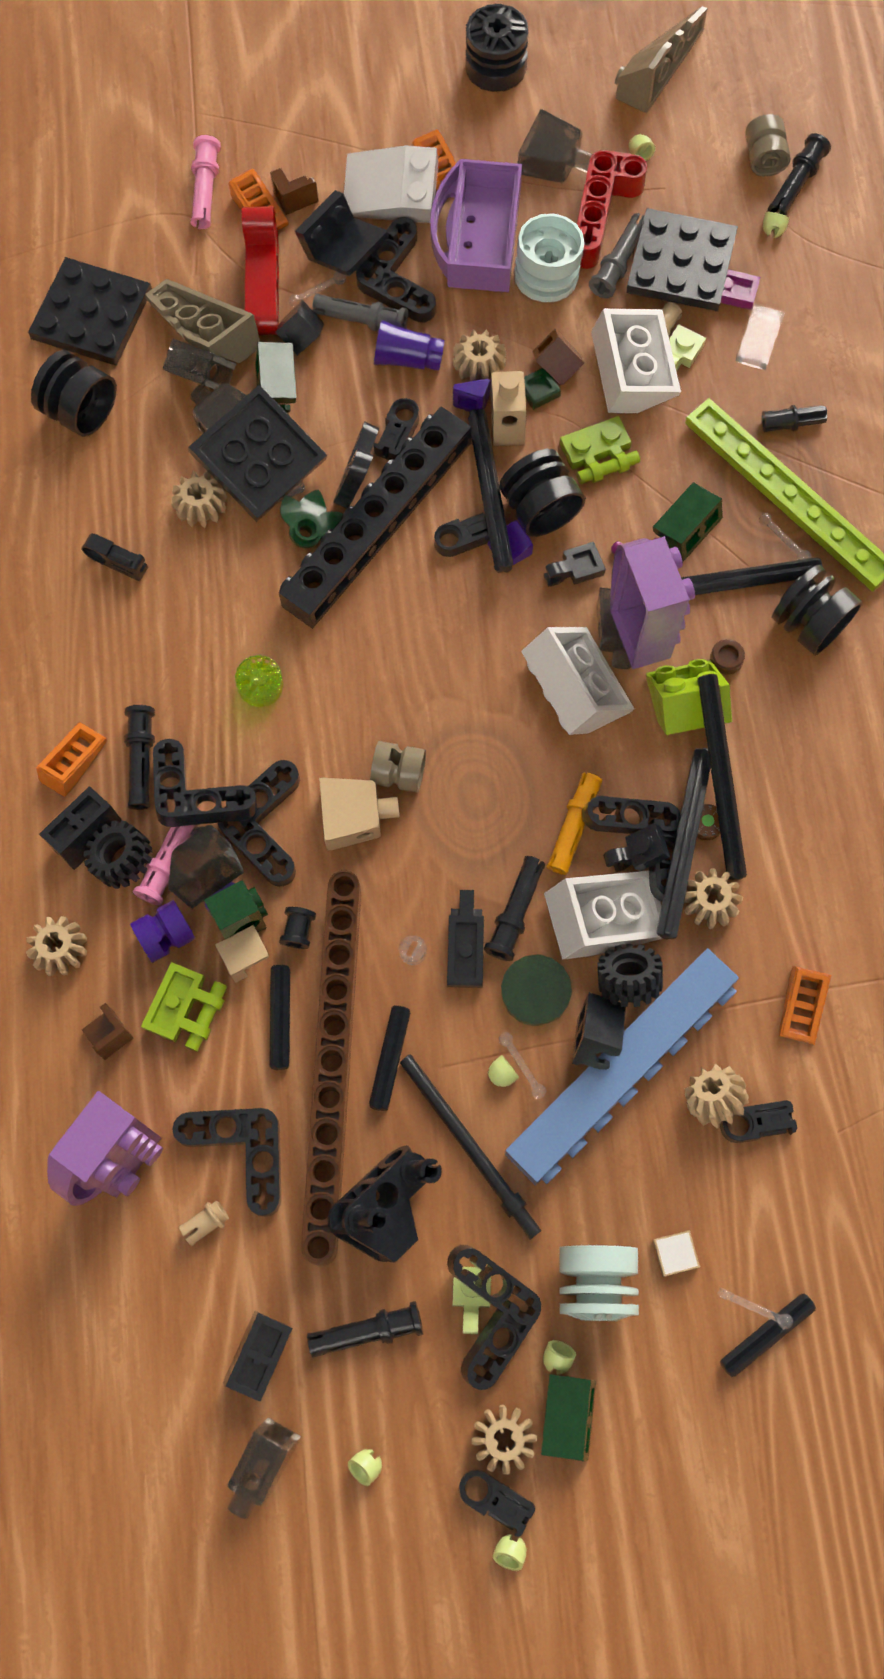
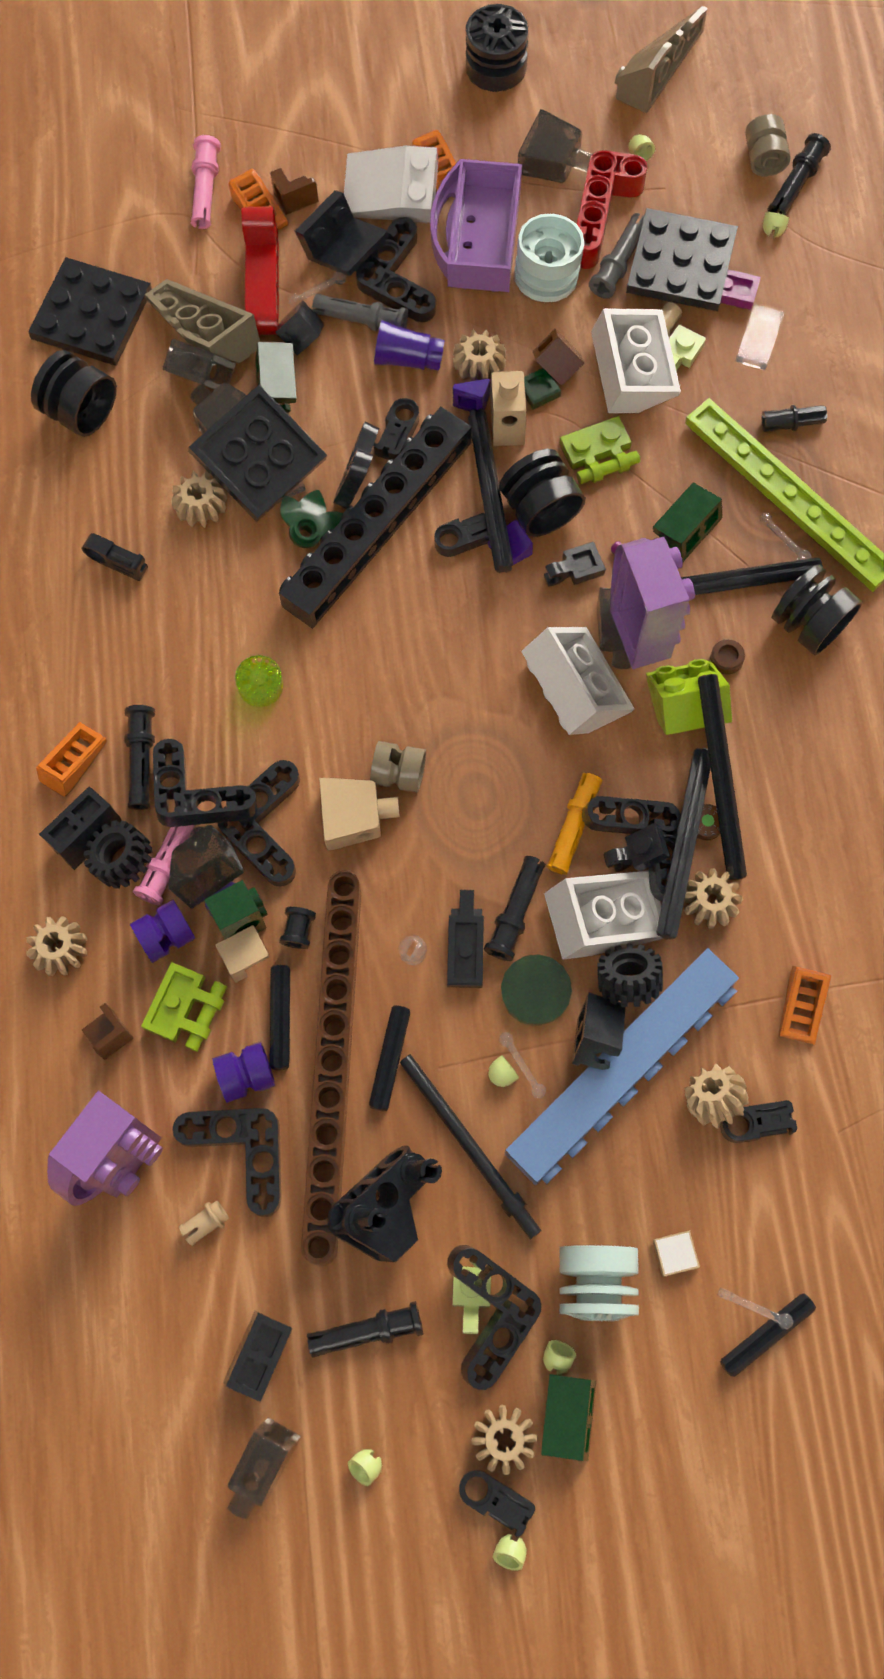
(240, 1073): none -> dark purple wheel

